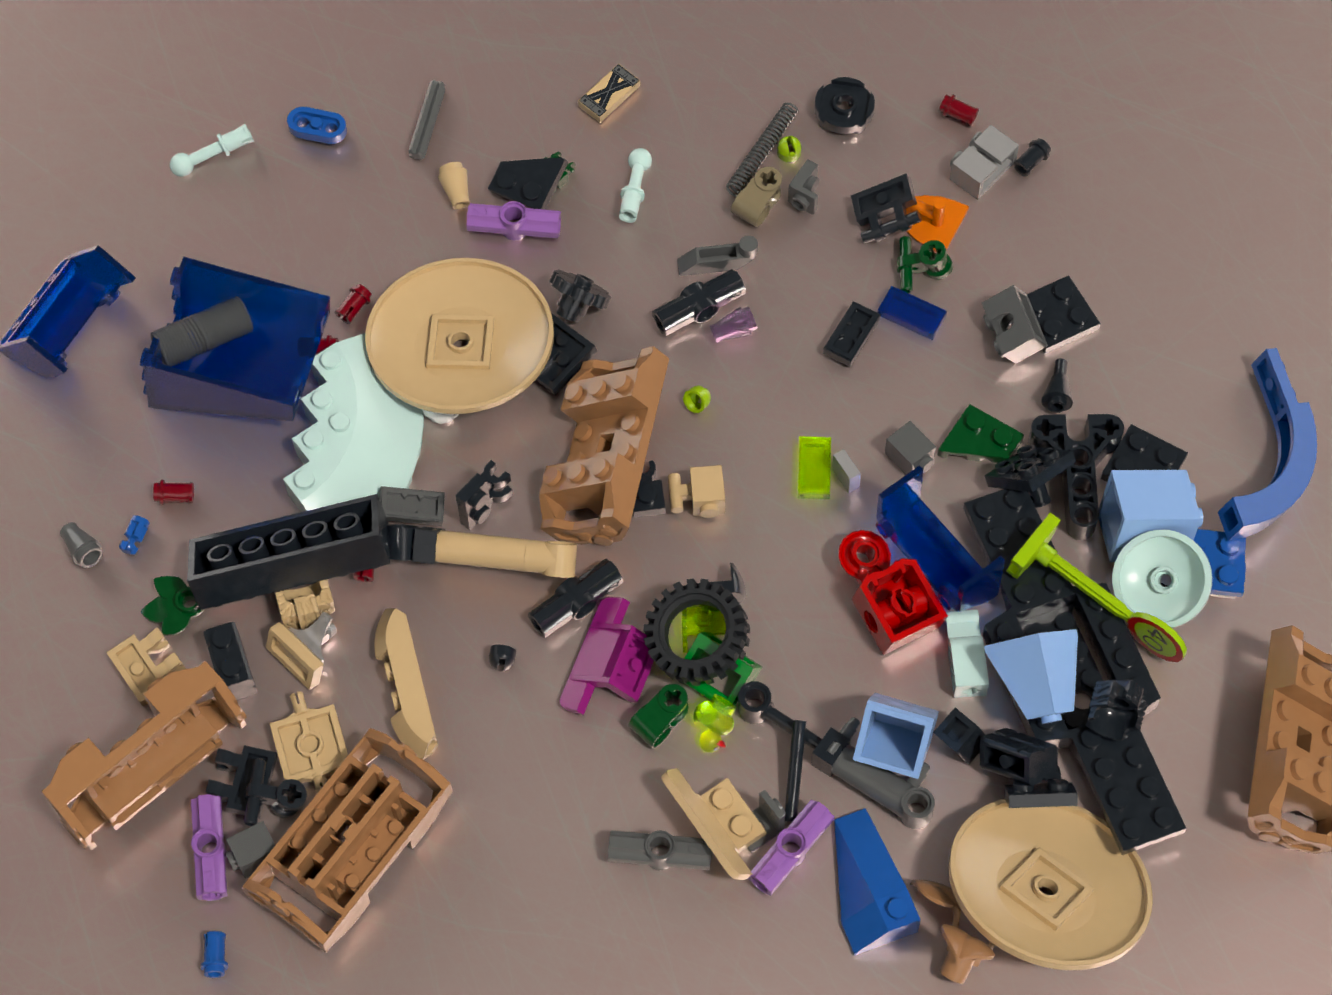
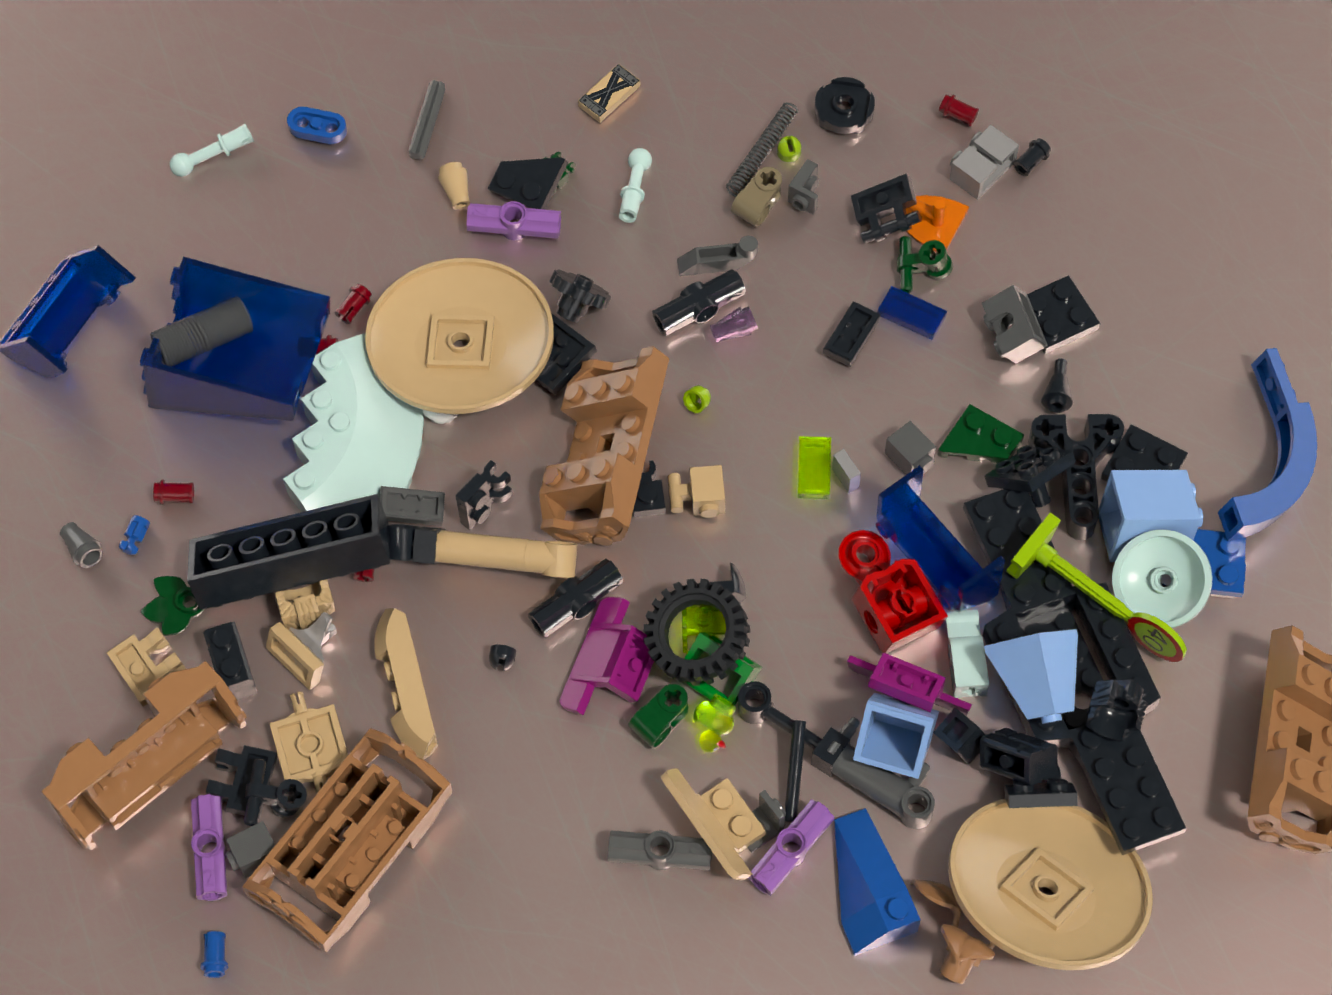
(907, 683): none -> magenta plate

